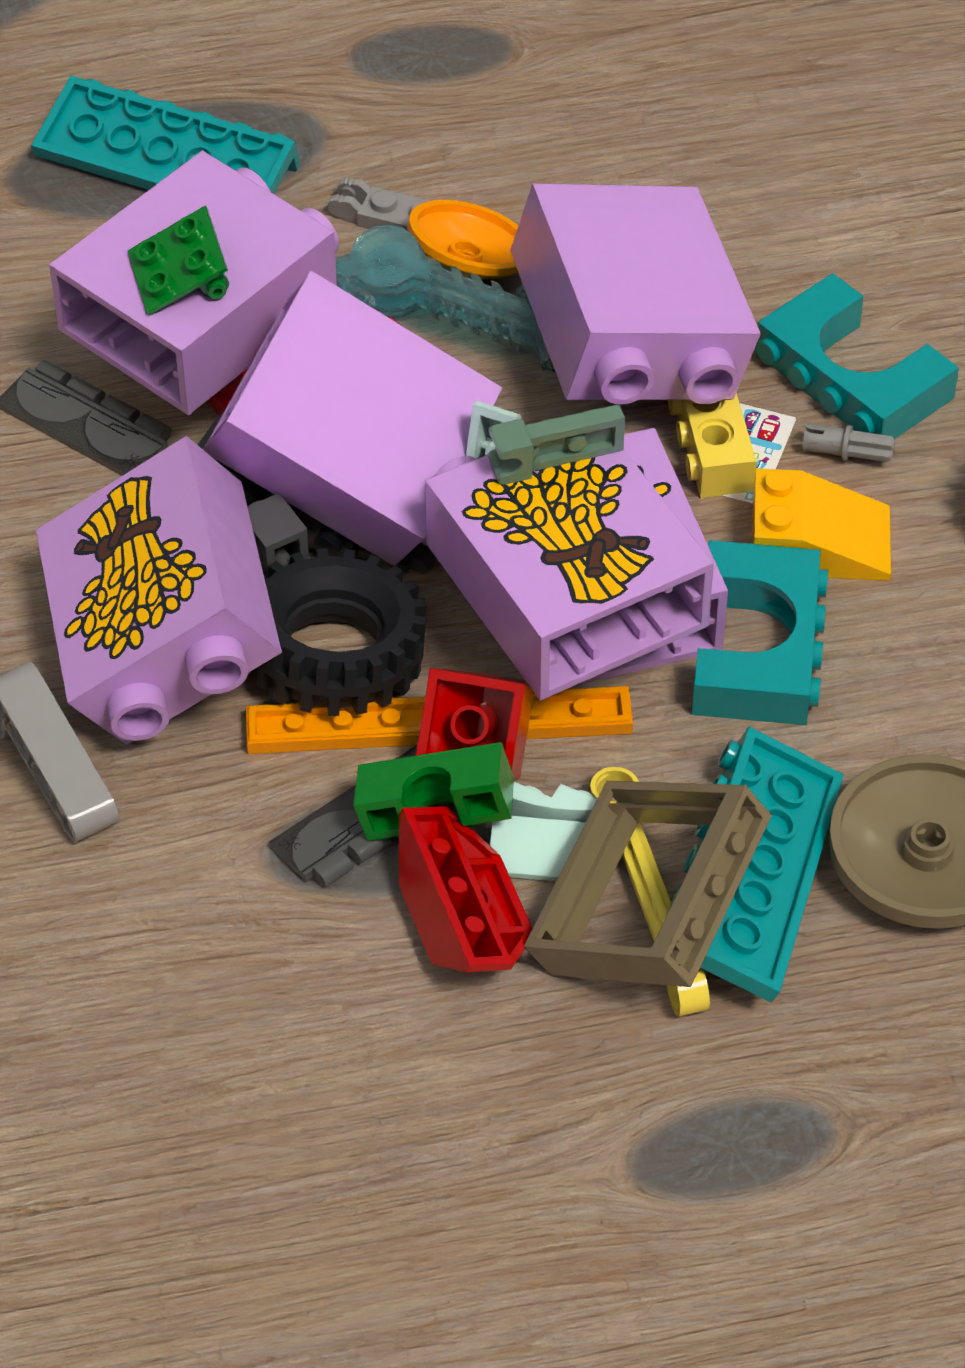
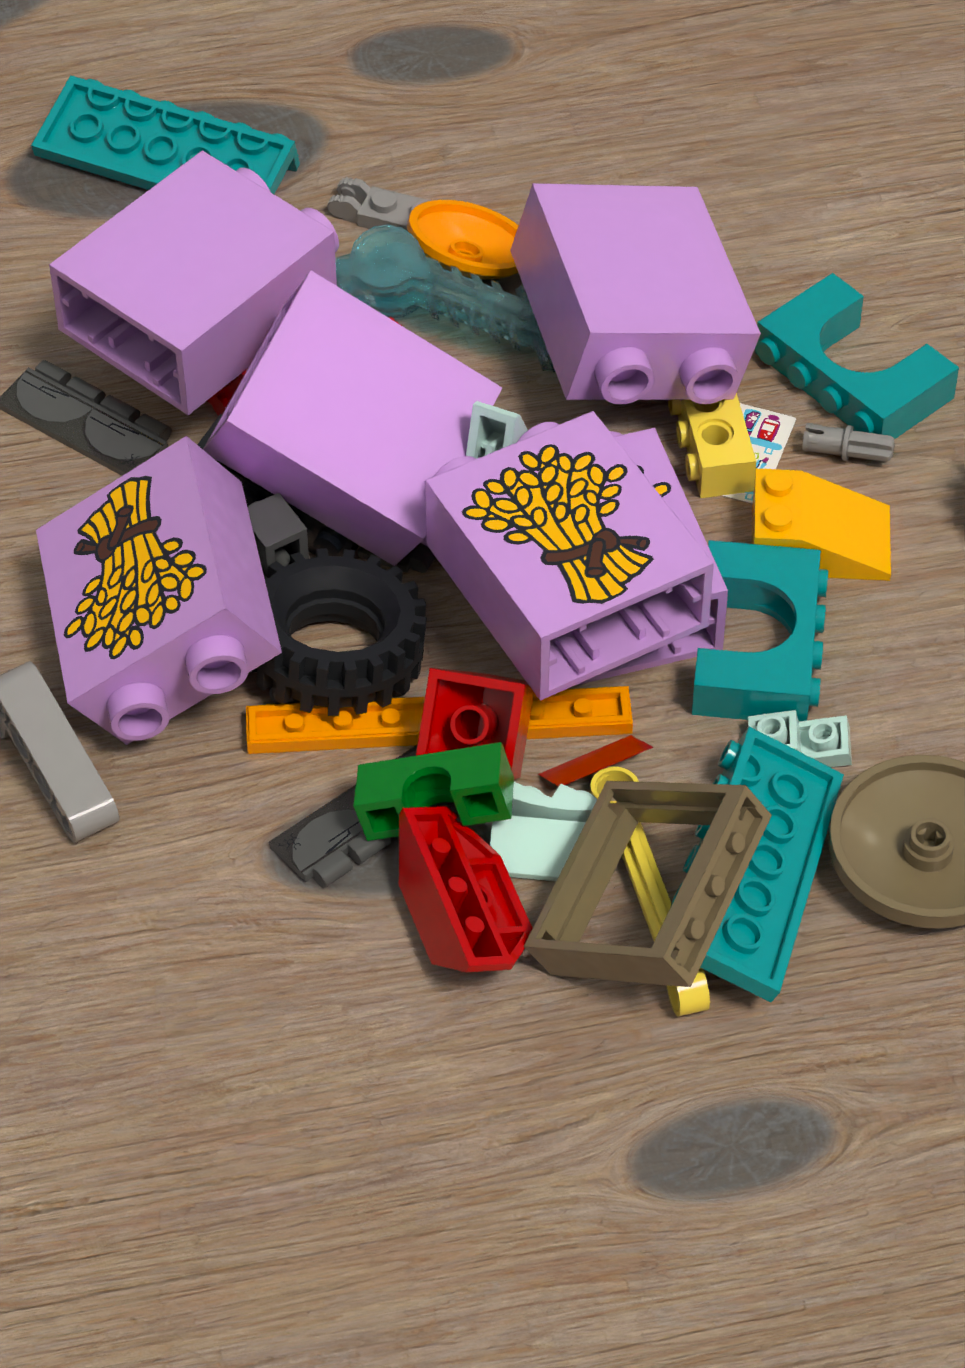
(180, 261): green hinge -> none
(554, 442): sand green plate -> none
(595, 760): none -> red sticker
(820, 739): none -> light aqua slope

